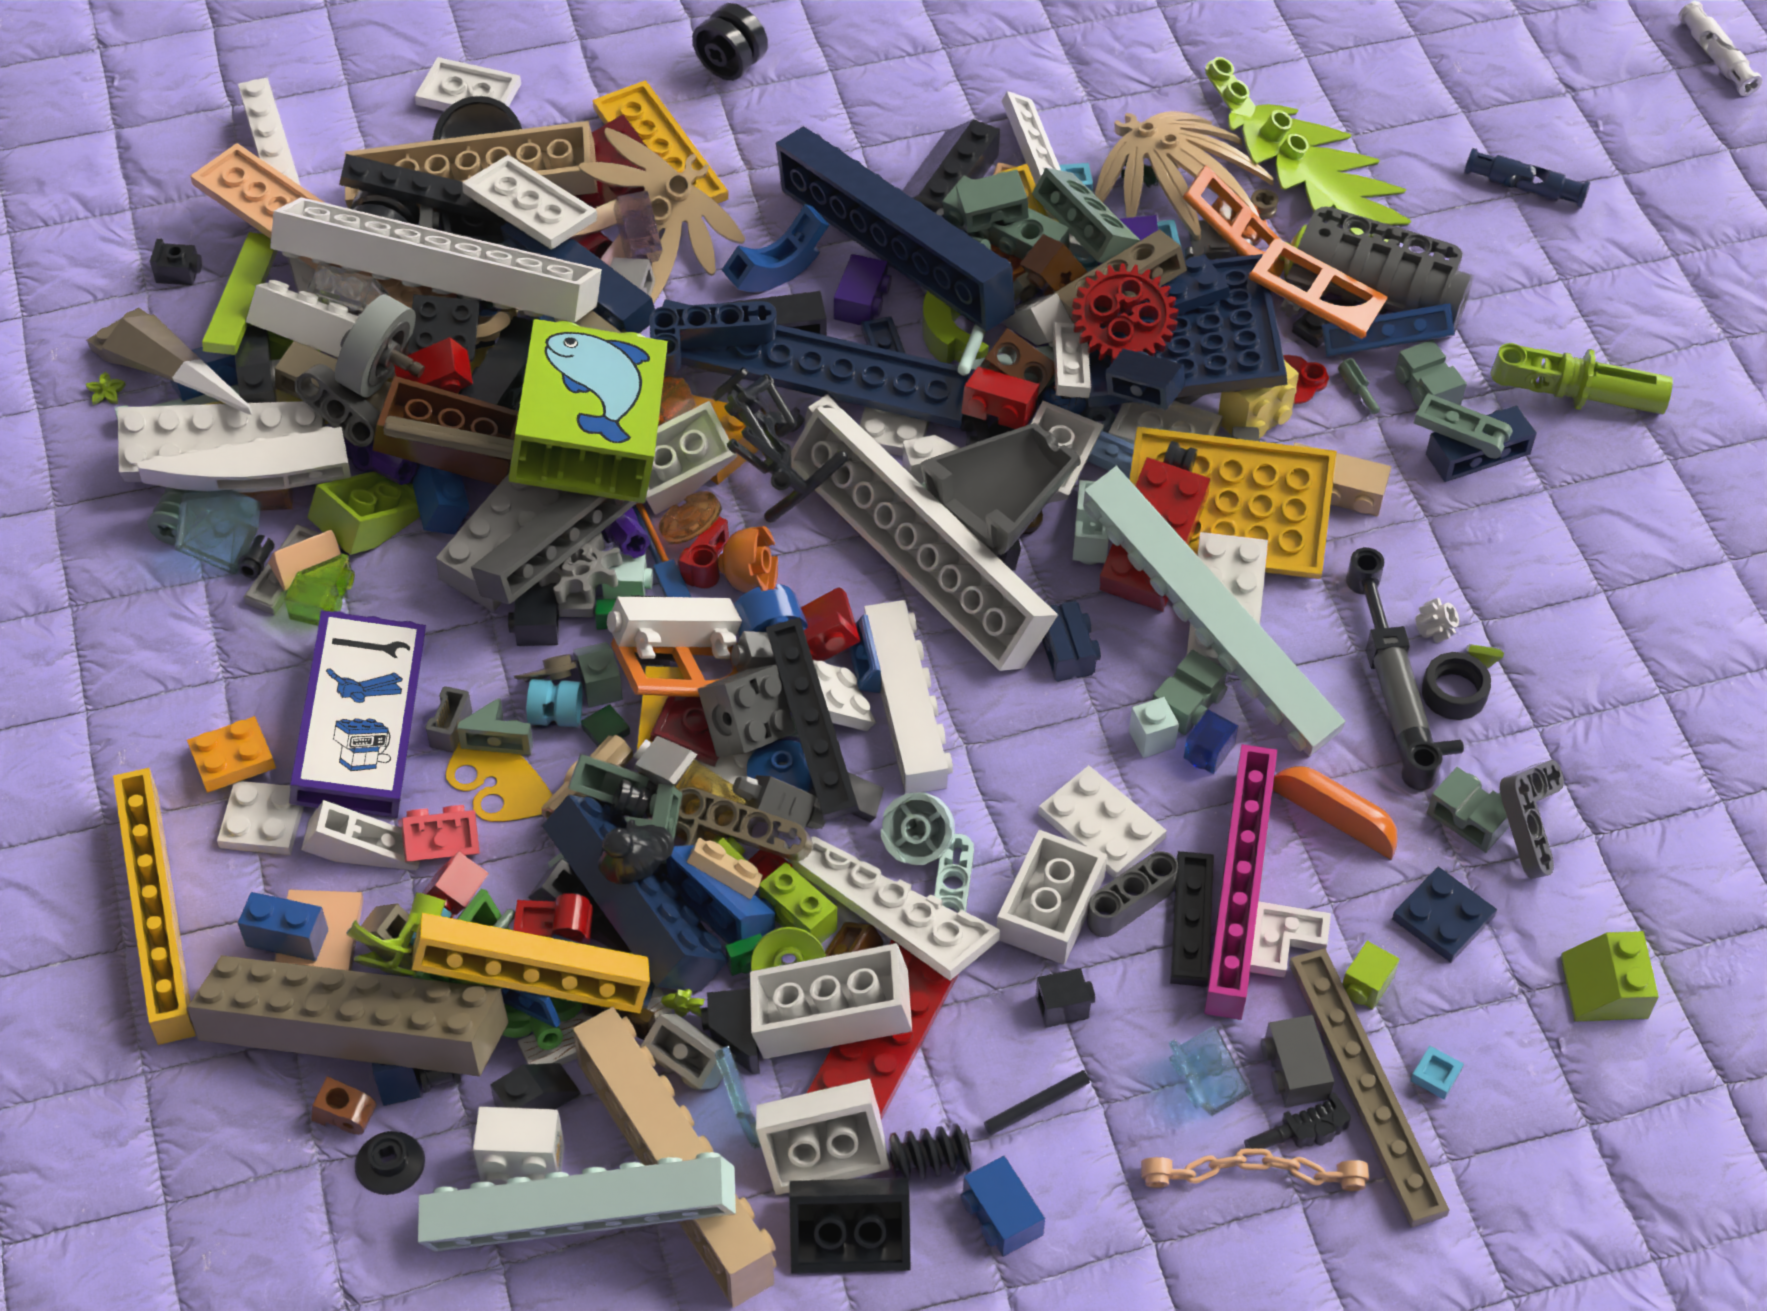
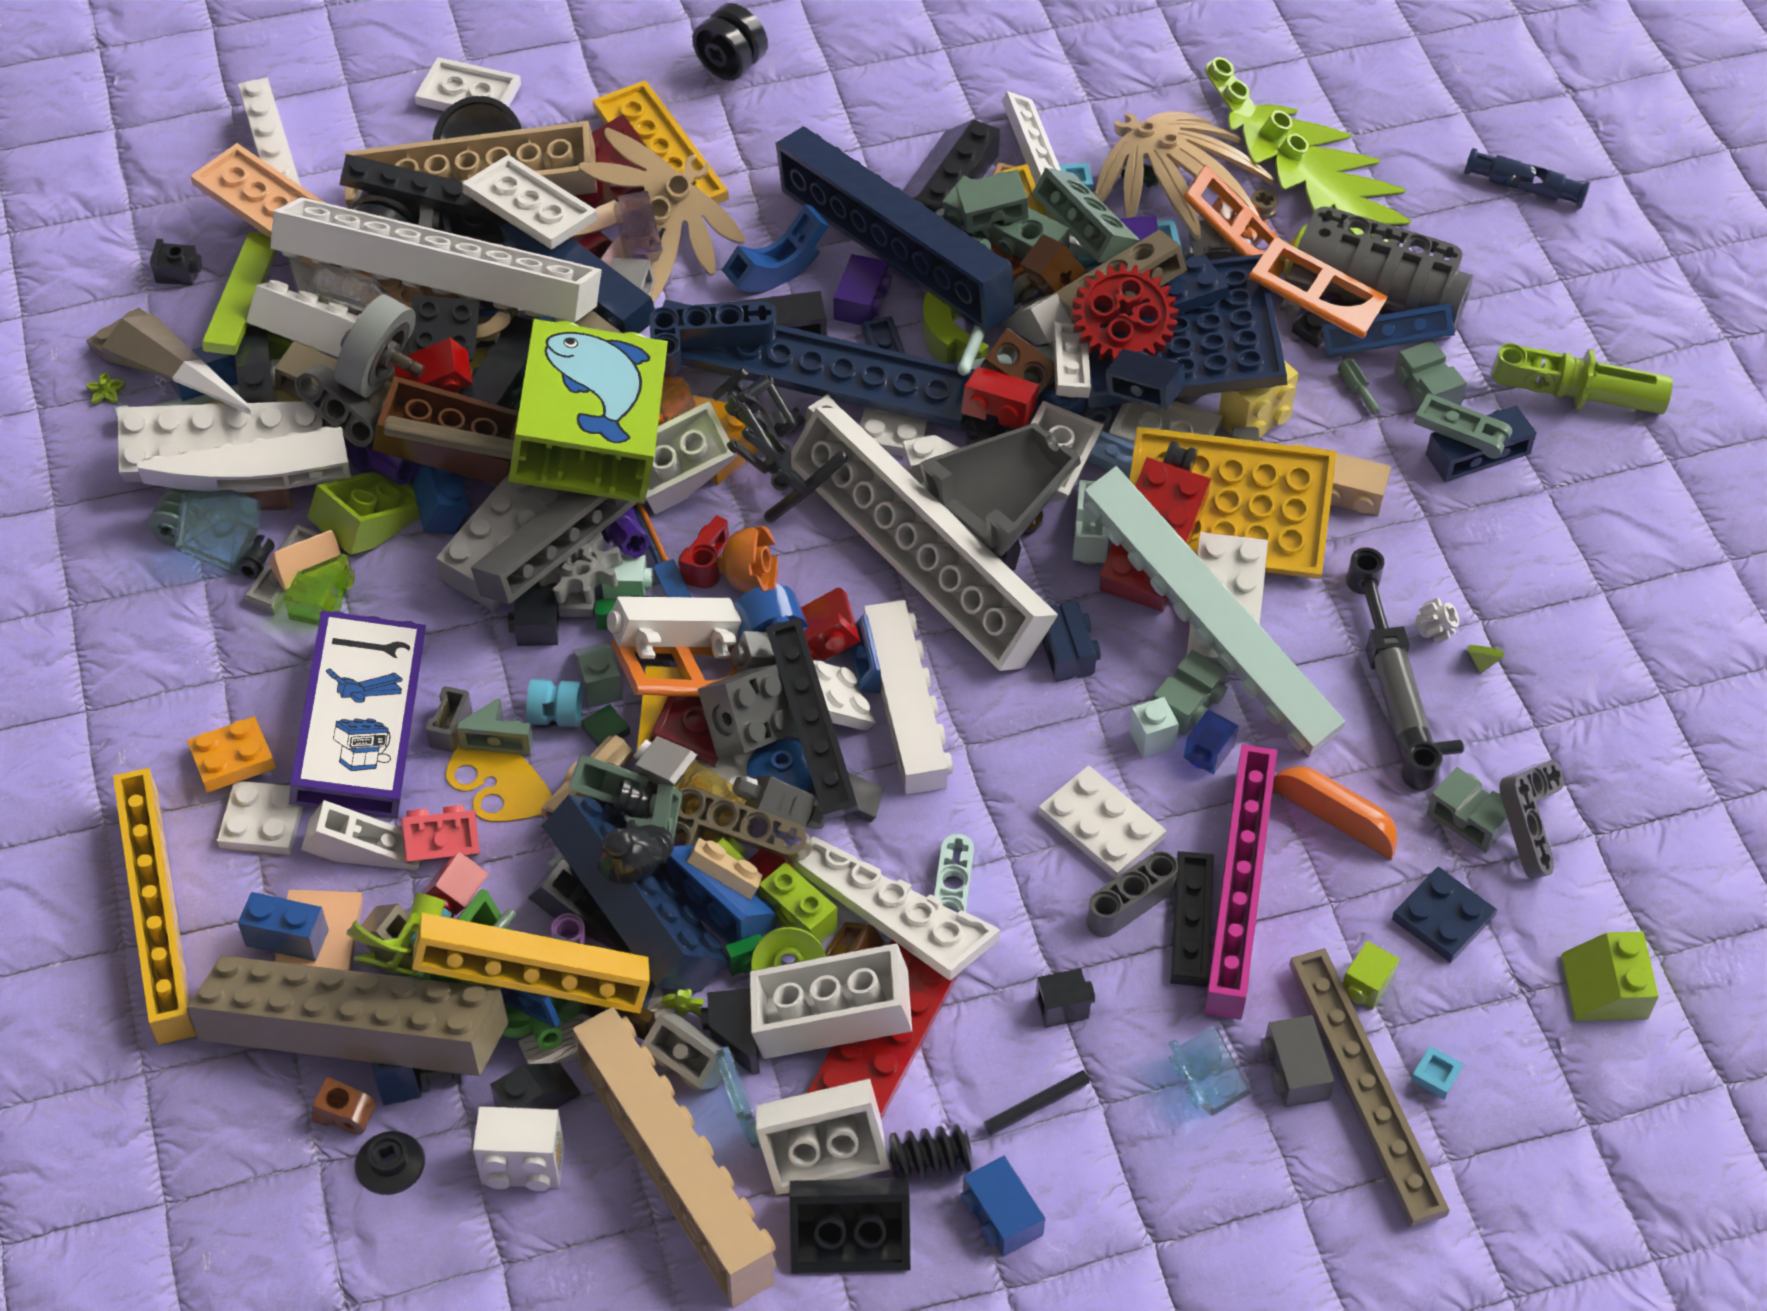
(555, 667): dark tan plate -> none
(566, 917): red plate -> none
(577, 1203): light aqua brick -> none
(691, 518): clear orange tile -> none
(917, 828): light aqua cylinder -> none
(1051, 896): white brick -> none
(1159, 1170): light nougat piece -> none
(1283, 927): white plate -> none
(1309, 1127): black piece -> none
(1311, 378): red plate -> none
(1456, 664): black tyre -> none
(1721, 50): white piece -> none

